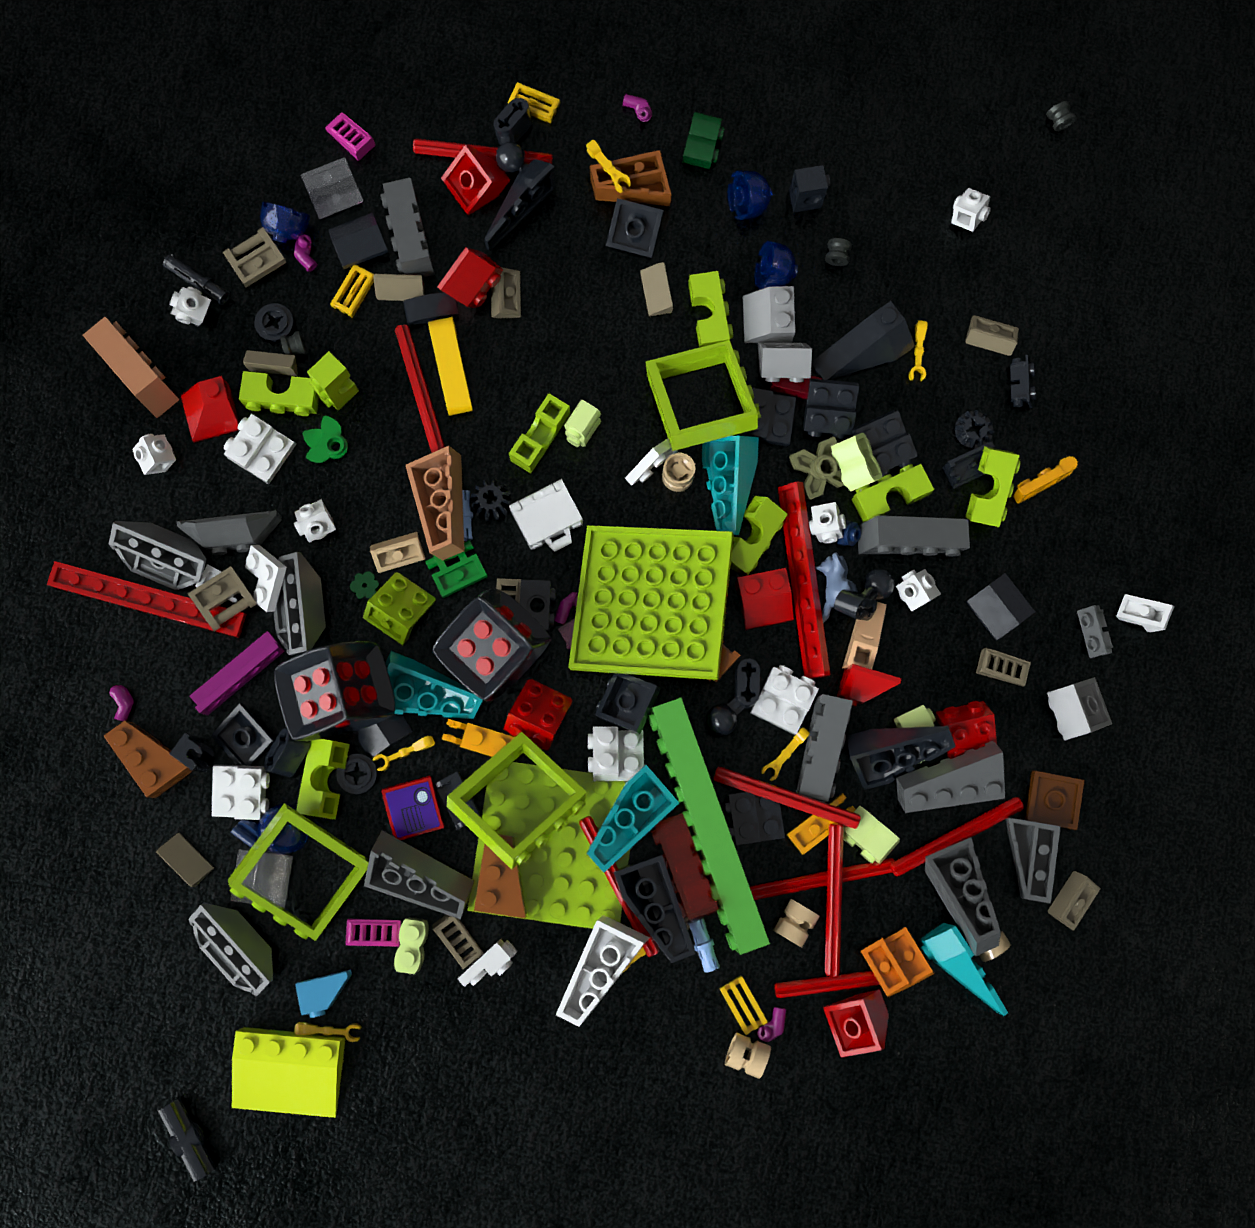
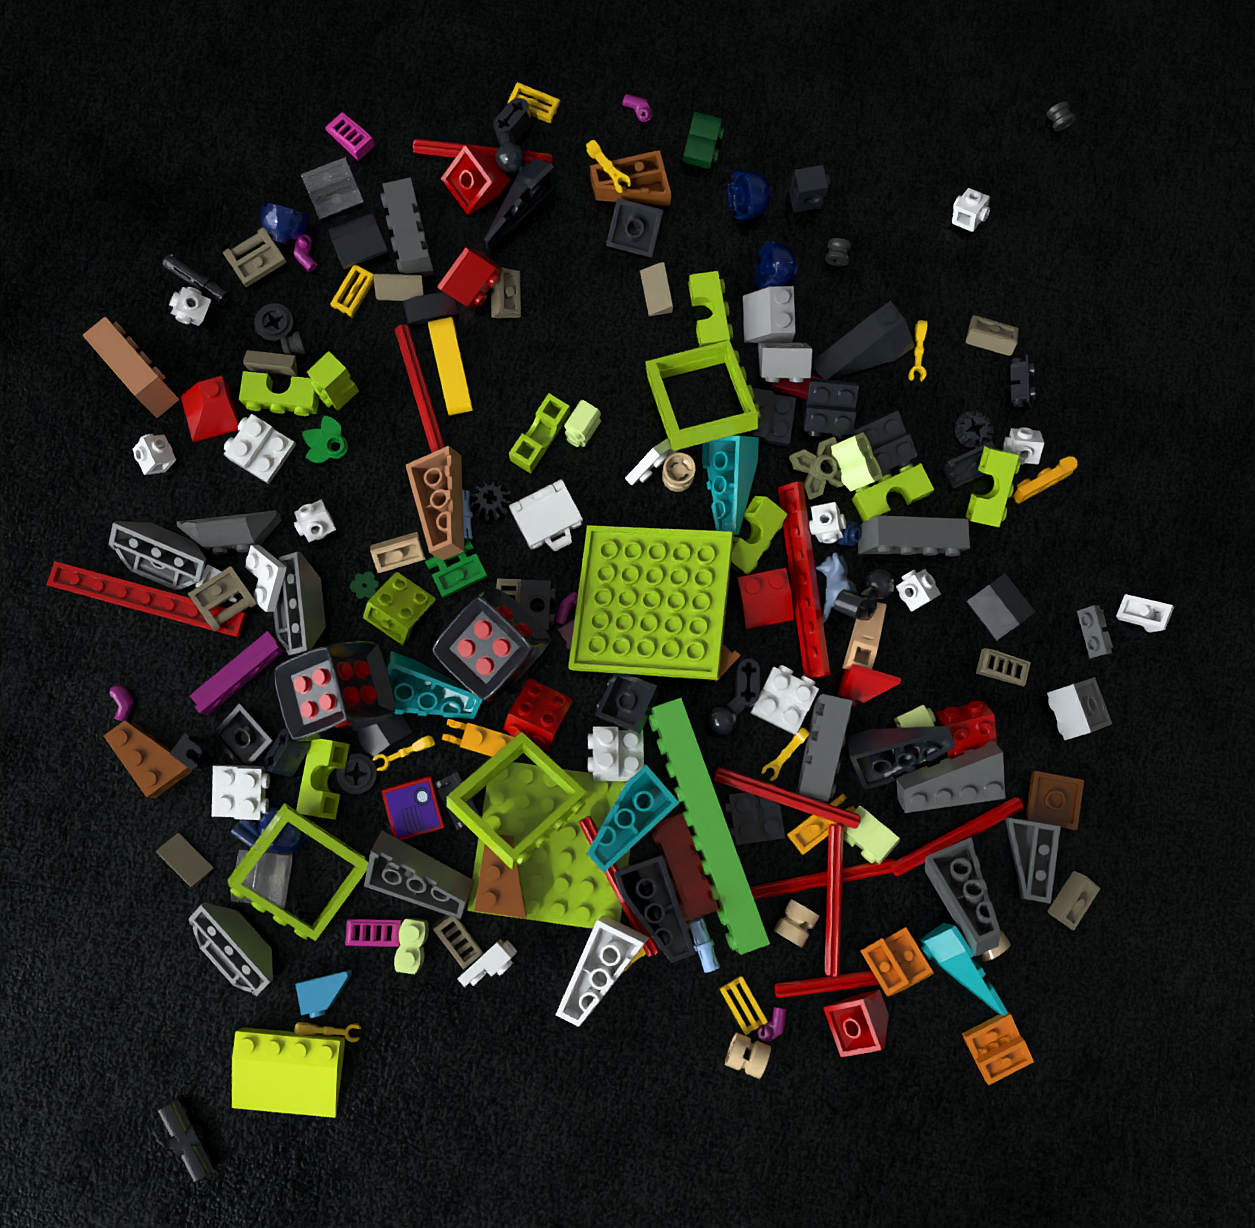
(997, 1048): none -> orange slope
(1026, 444): none -> white brick

